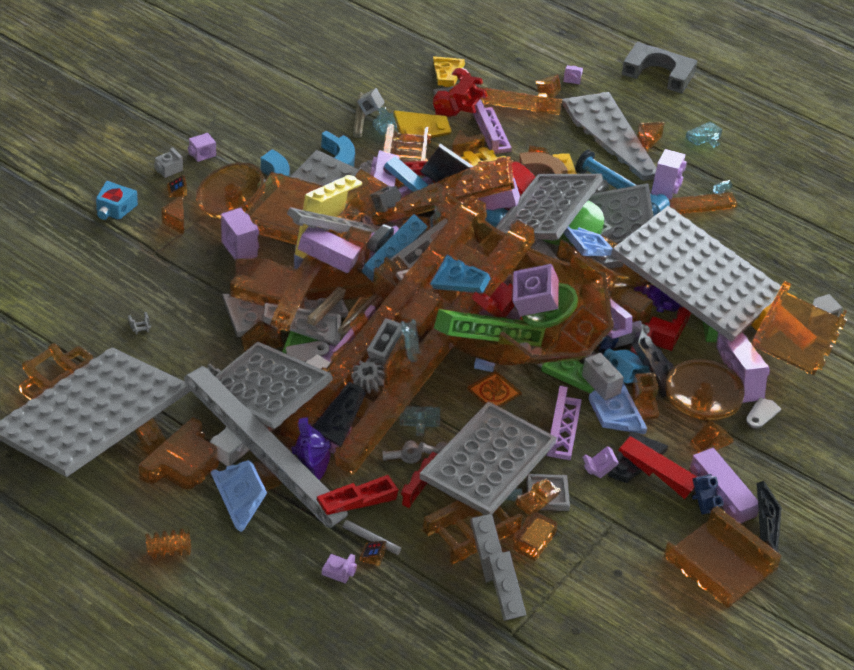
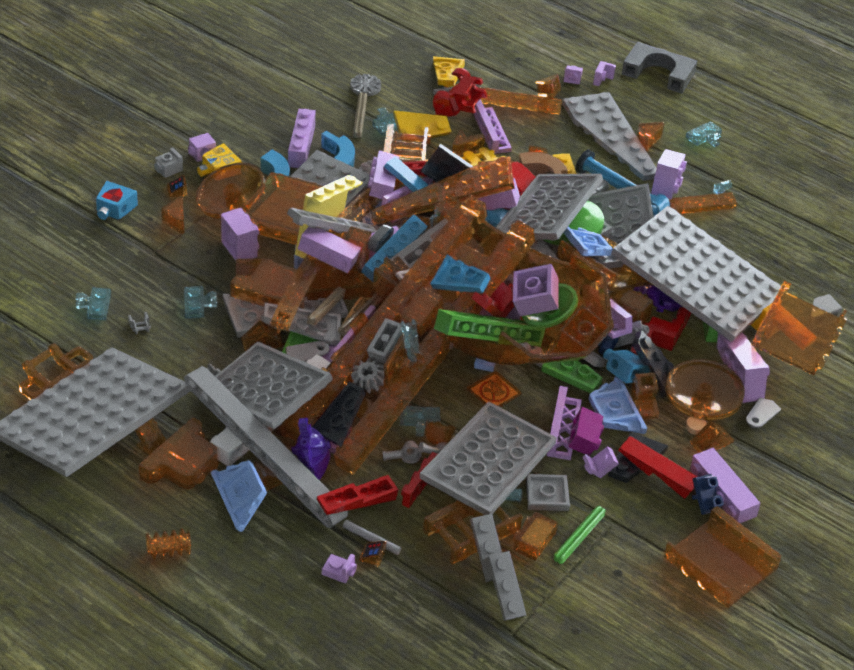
(97, 303): none -> clear light blue plate
(196, 301): none -> clear light blue plate
(216, 159): none -> yellow torso
(301, 137): none -> lavender brick
(360, 196): clear orange tile -> none
(365, 84): none -> light grey wheel
(370, 101): light grey brick -> none
(385, 198): dark grey brick -> none
(439, 433): none -> clear orange hair
(539, 496): clear orange slope -> none
(579, 534): none -> bright green axle
(586, 431): none -> magenta brick
(602, 376): light grey brick -> none
(603, 71): none -> lavender bracket
(694, 425): none -> tan tile
(769, 515): black wing -> none

